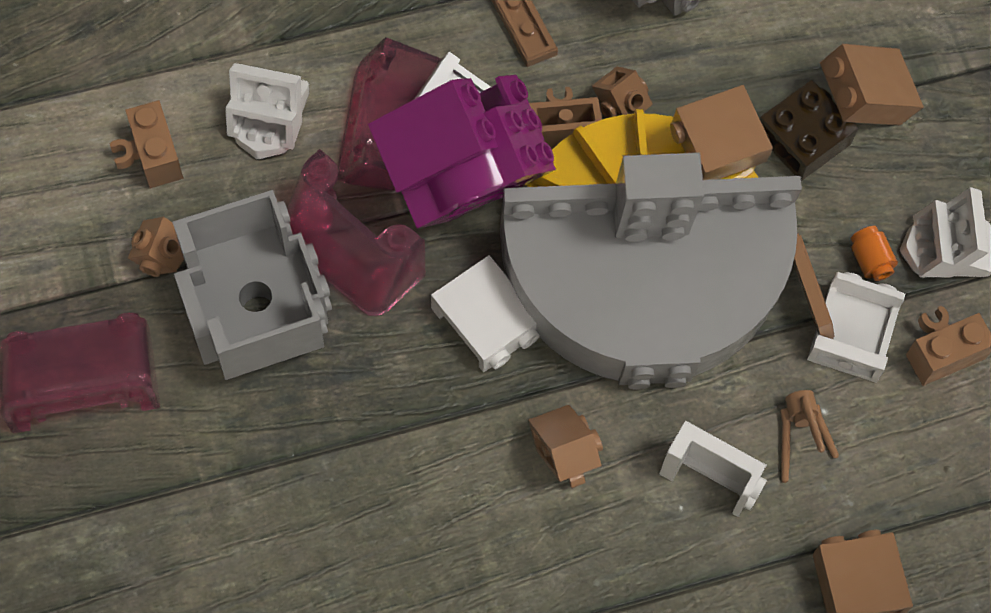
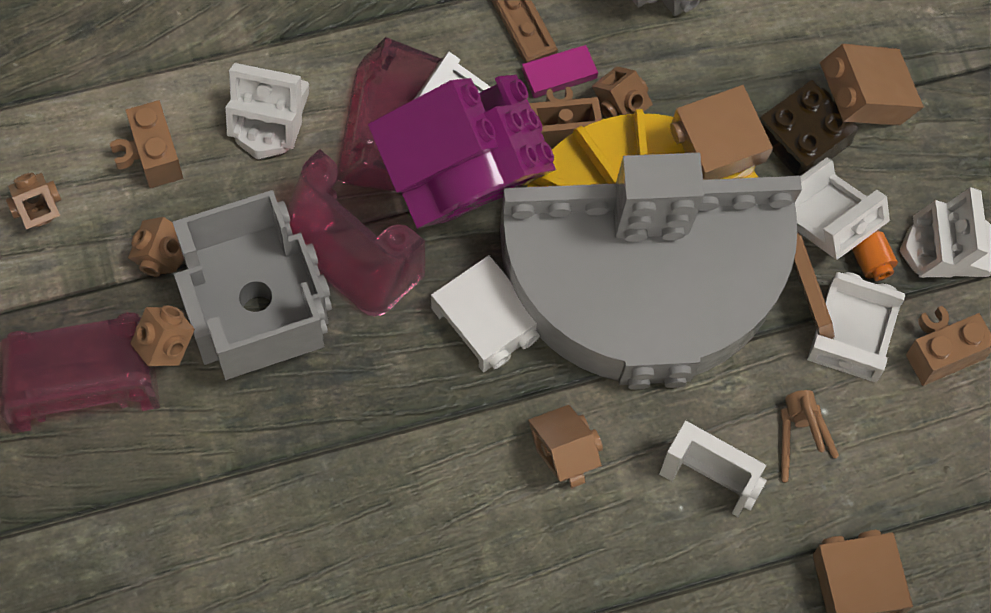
(38, 210): none -> medium nougat brick
(162, 336): none -> medium nougat brick
(559, 71): none -> dark pink tile
(835, 212): none -> white panel

